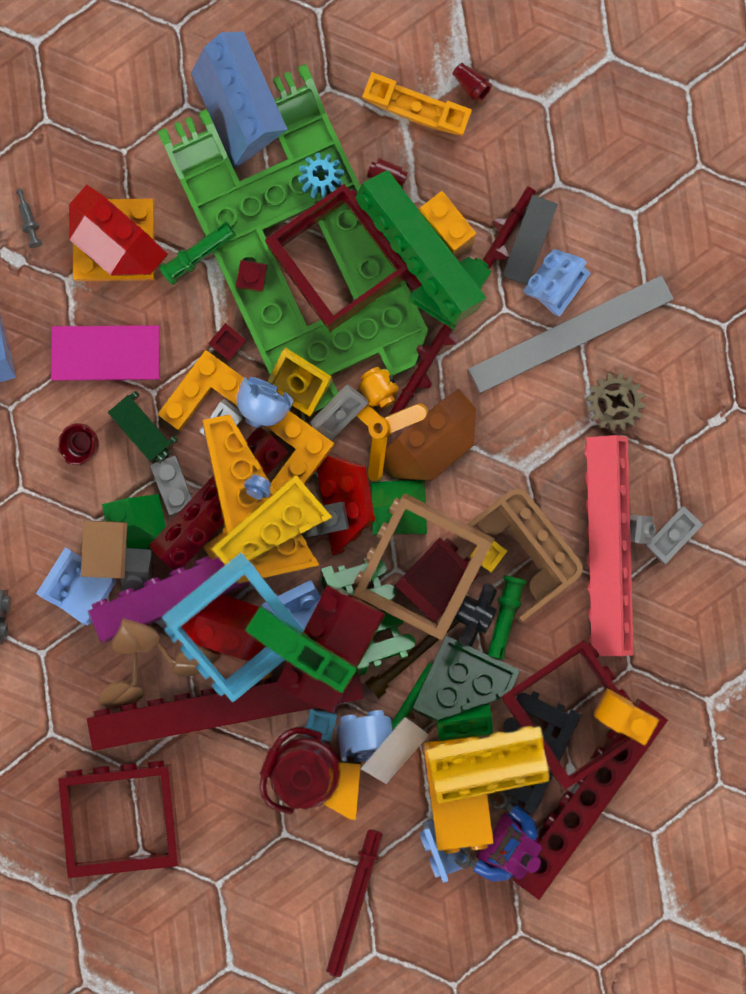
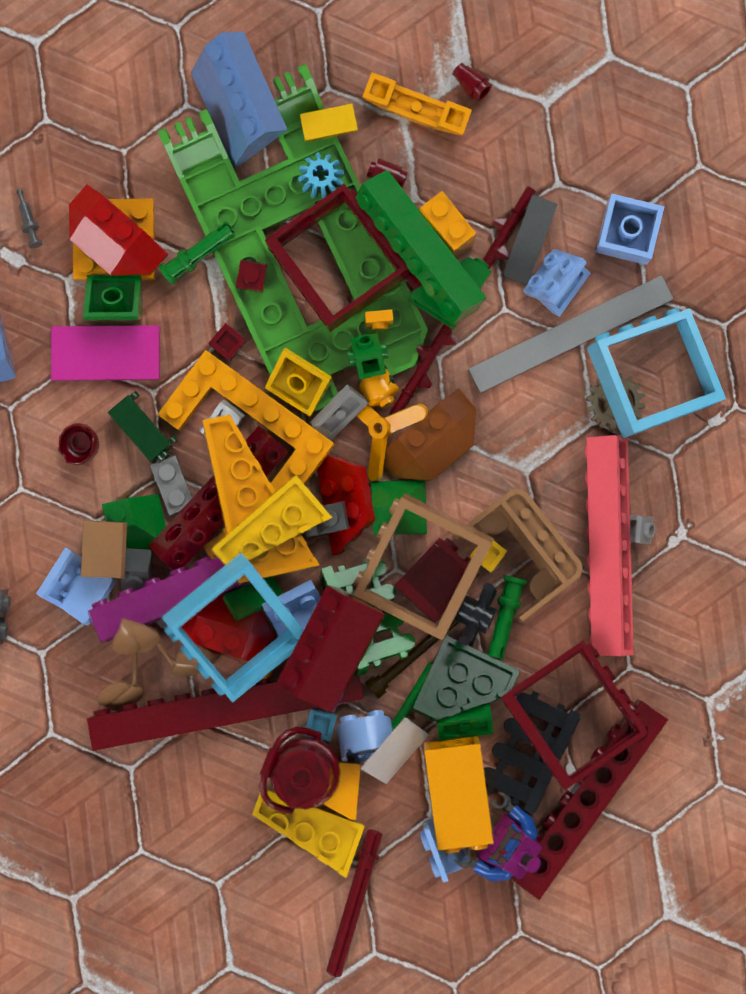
(113, 297): none -> green slope
(125, 864): dark red window -> none
(247, 599): none -> green tile
(257, 487): medium blue plate -> none
(261, 402): light blue cylinder -> none
(300, 649): green slope -> none
(318, 831): none -> yellow wing
(328, 122): none -> yellow tile
(368, 355): none -> green brick
(379, 319): none -> light orange plate
(488, 764): yellow brick -> none
(615, 390): none -> medium azure window
(625, 717): light orange brick -> none
(629, 229): none -> light blue brick
(674, 534): light grey plate -> none

